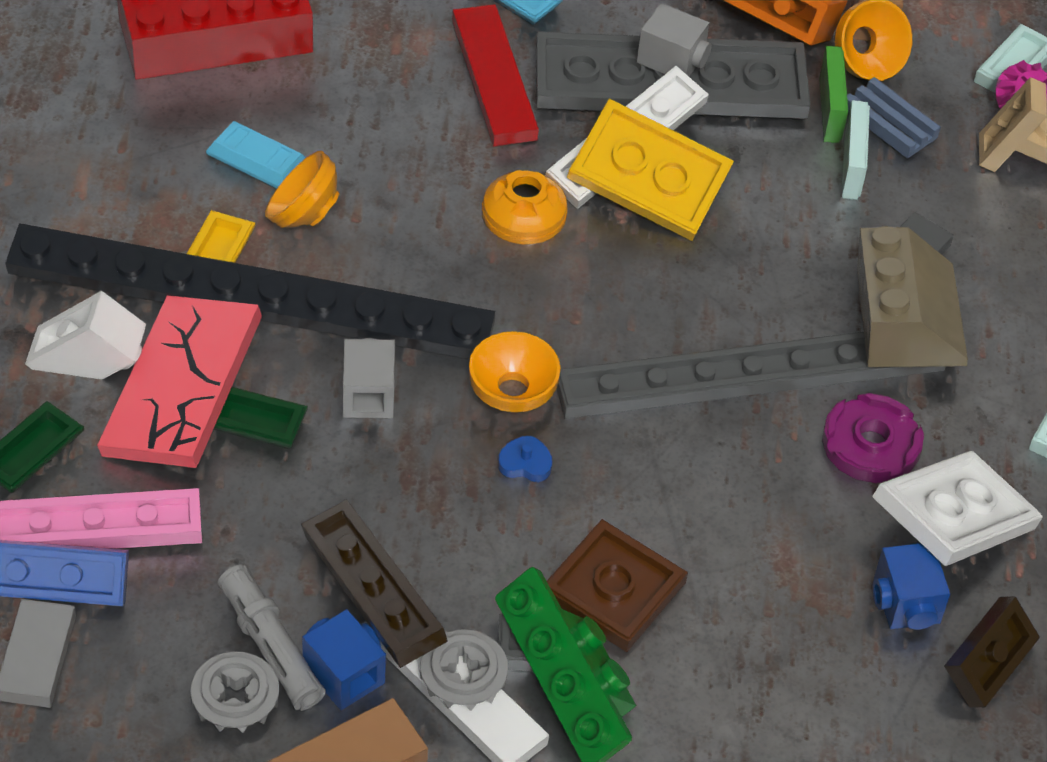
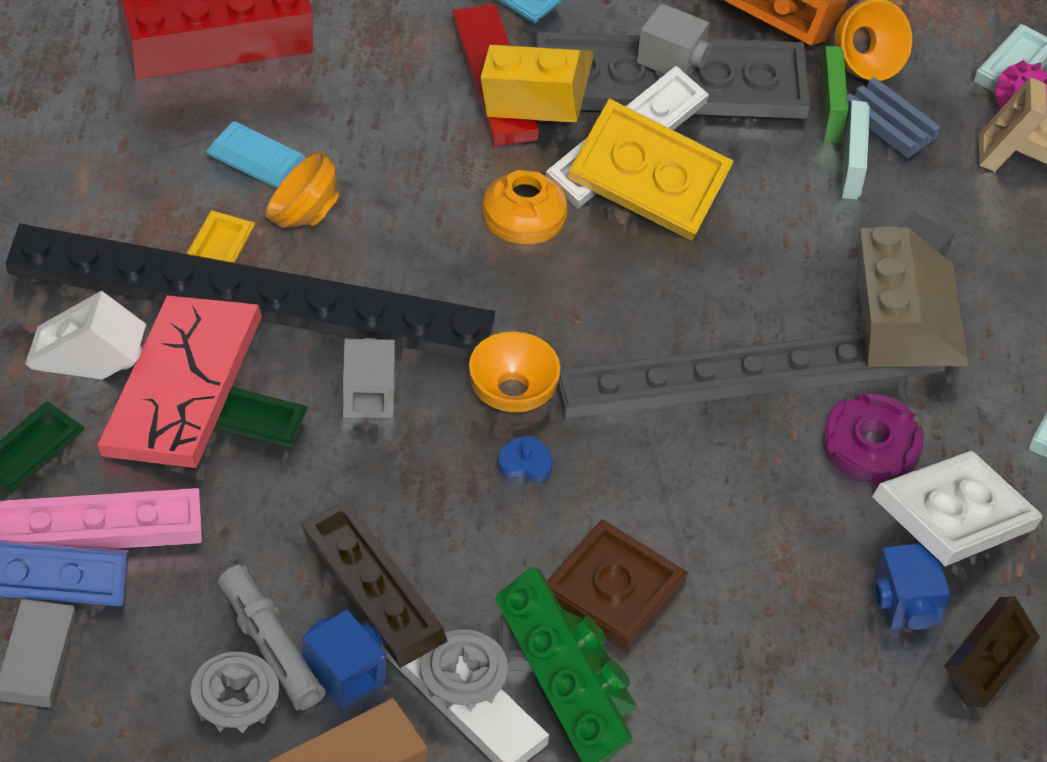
(535, 82): none -> yellow slope

